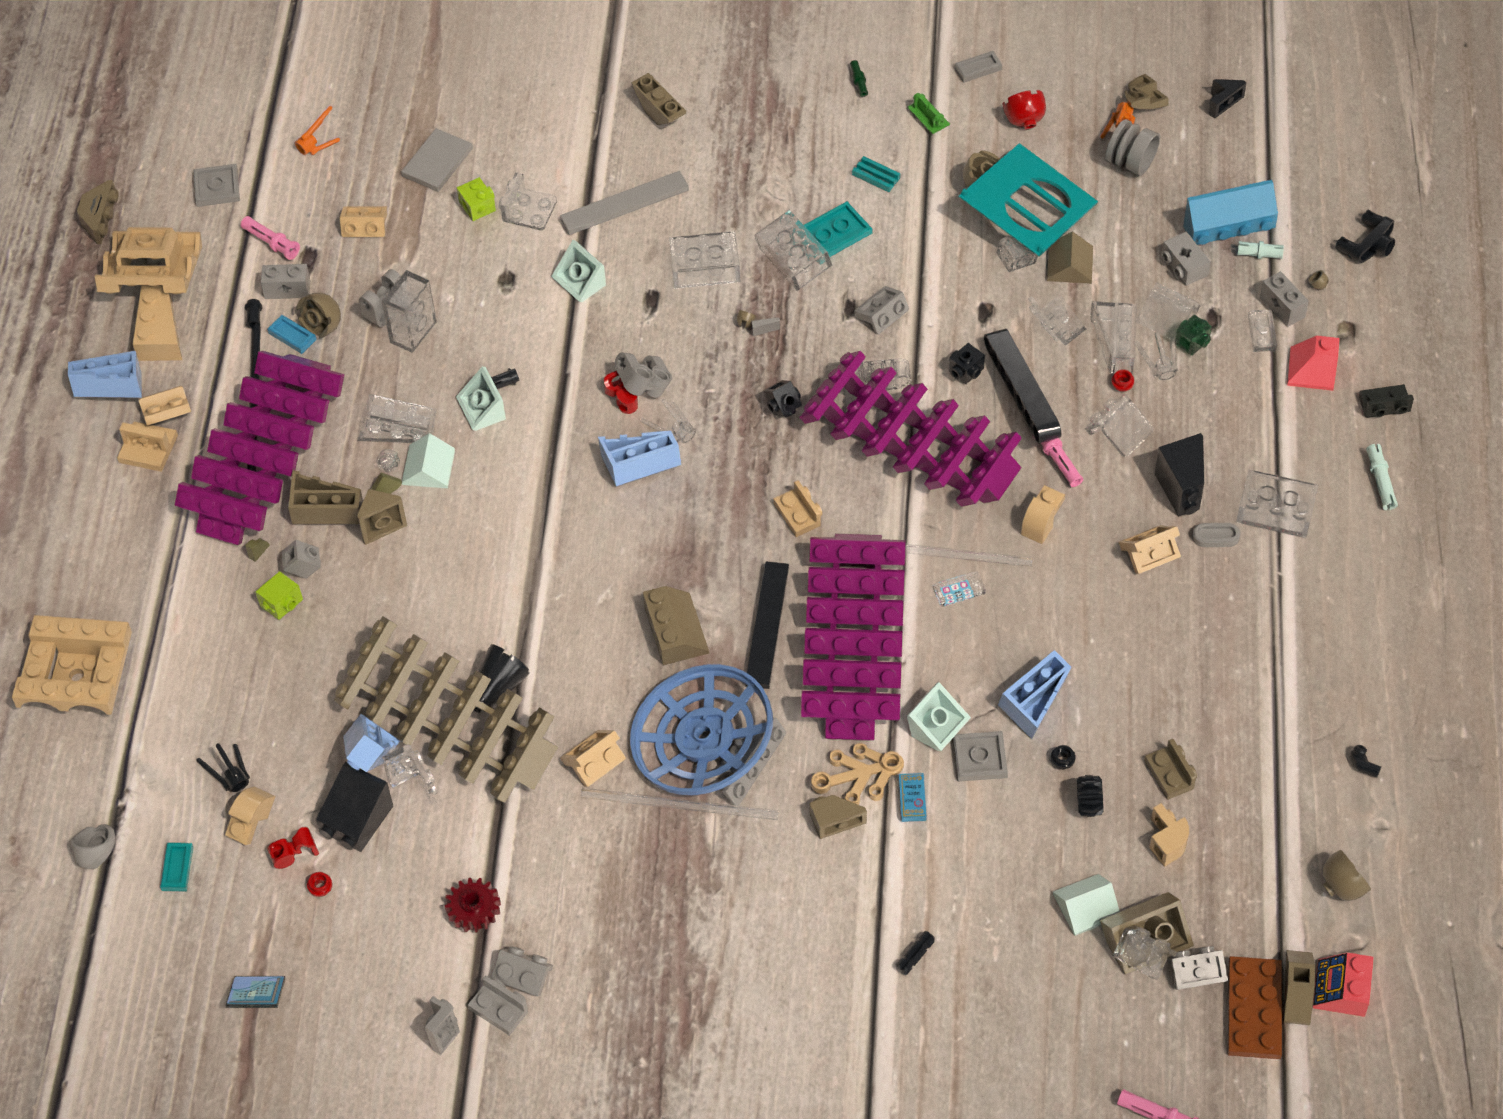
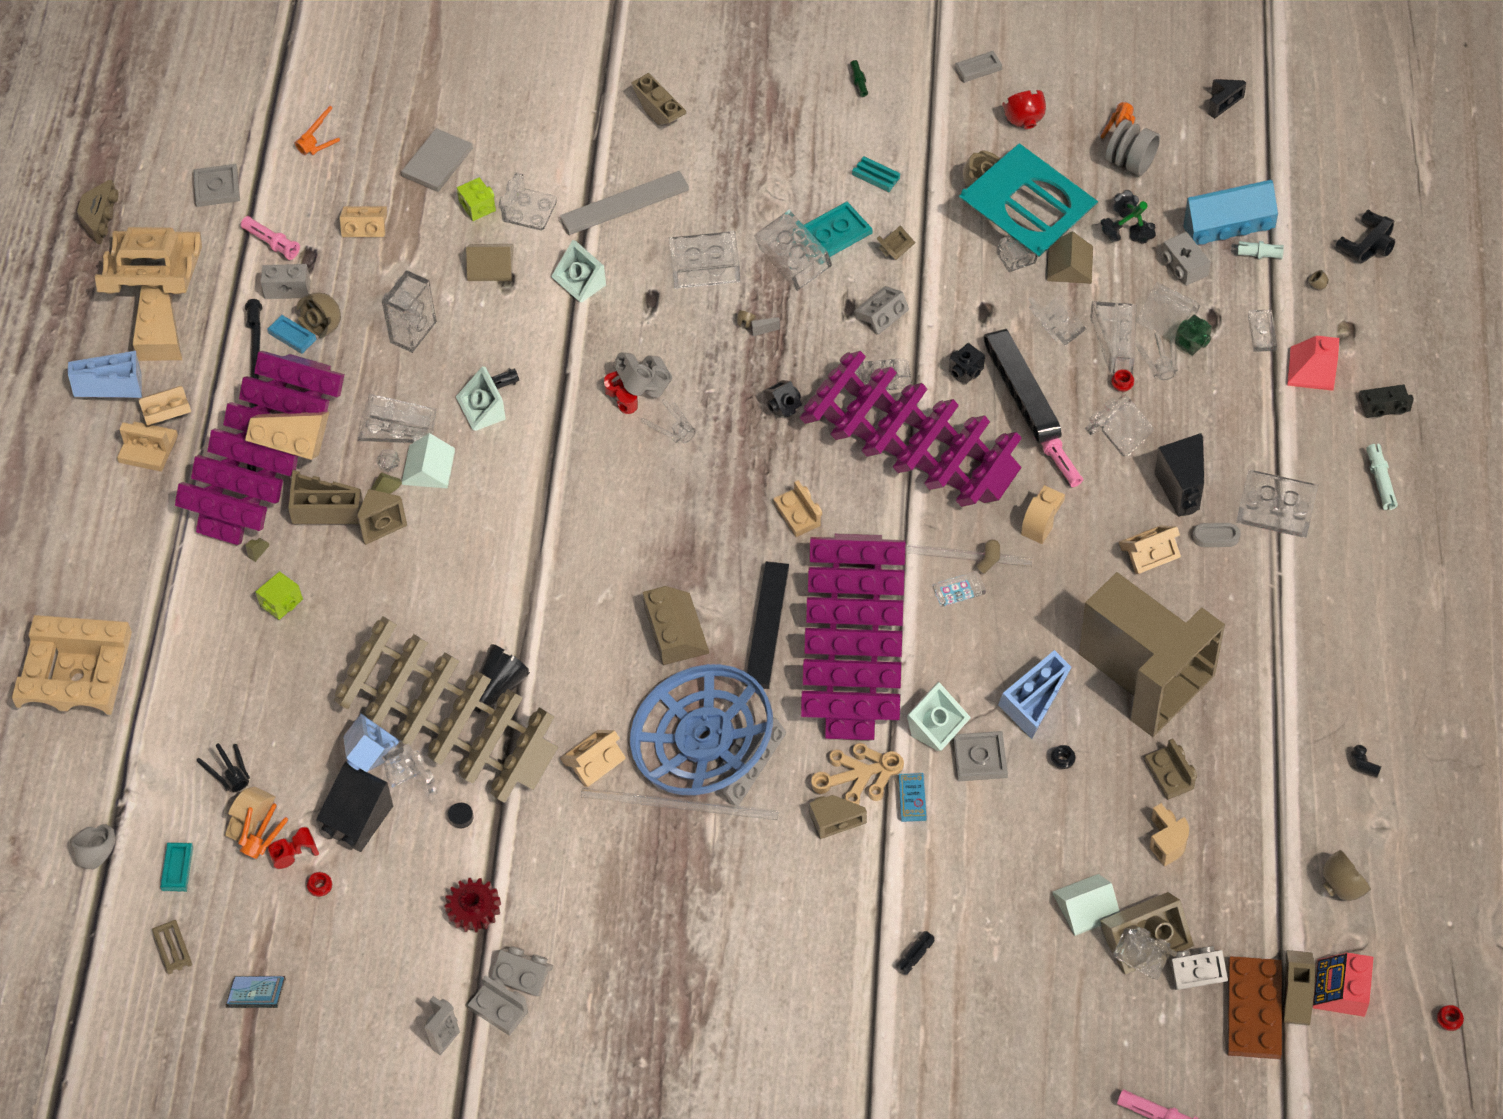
(178, 964): none -> dark tan tile
(253, 844): none -> orange plant
(291, 433): none -> tan wedge
(301, 559): light grey brick -> none
(371, 303): light grey piece -> none
(460, 815): none -> black tile
(489, 262): none -> dark tan slope
(639, 456): light blue wedge -> none
(896, 243): none -> dark tan bracket
(927, 114): bright green hinge -> none
(992, 556): none -> dark tan arm
(1090, 795): black gear -> none
(1127, 208): none -> black plant
(1144, 94): dark tan brick -> none
(1149, 650): none -> dark tan piece
(1284, 299): light grey brick -> none
(1451, 1011): none -> red plate

